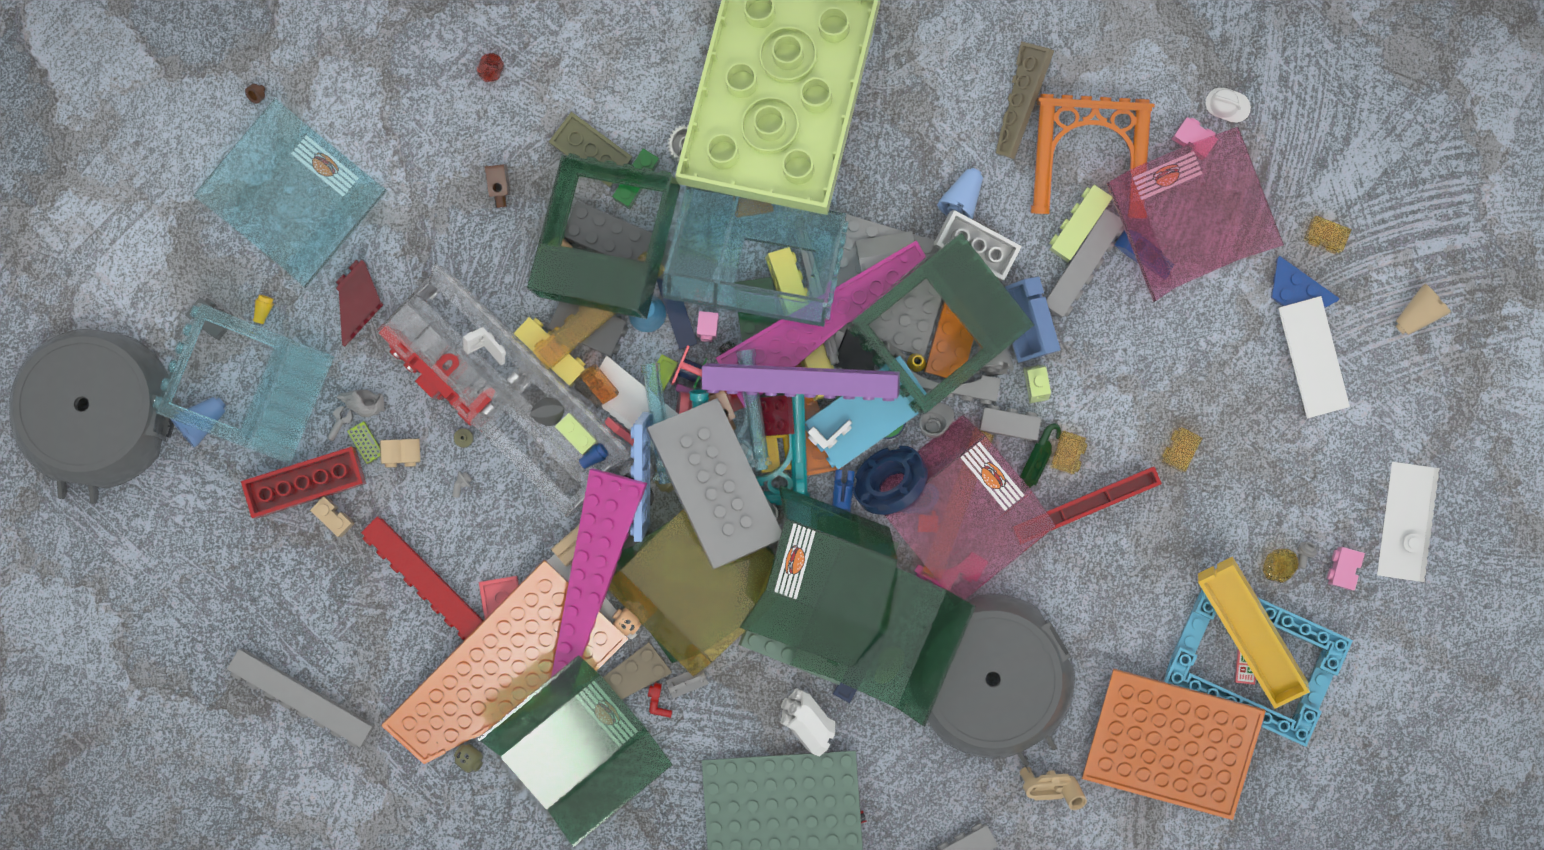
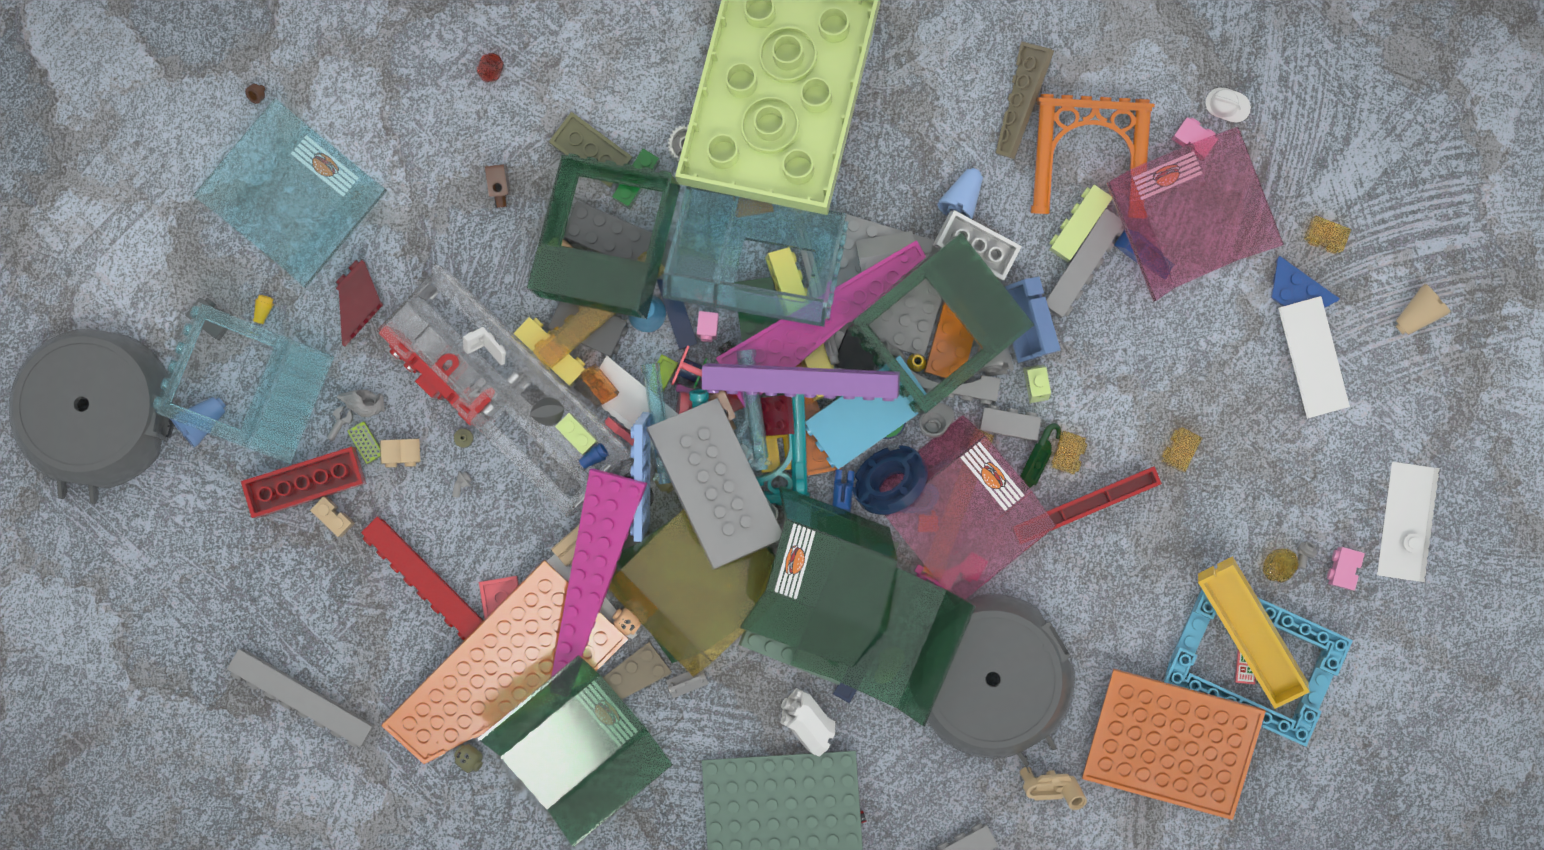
(654, 693): red plate -> none
(817, 438): white bracket -> none

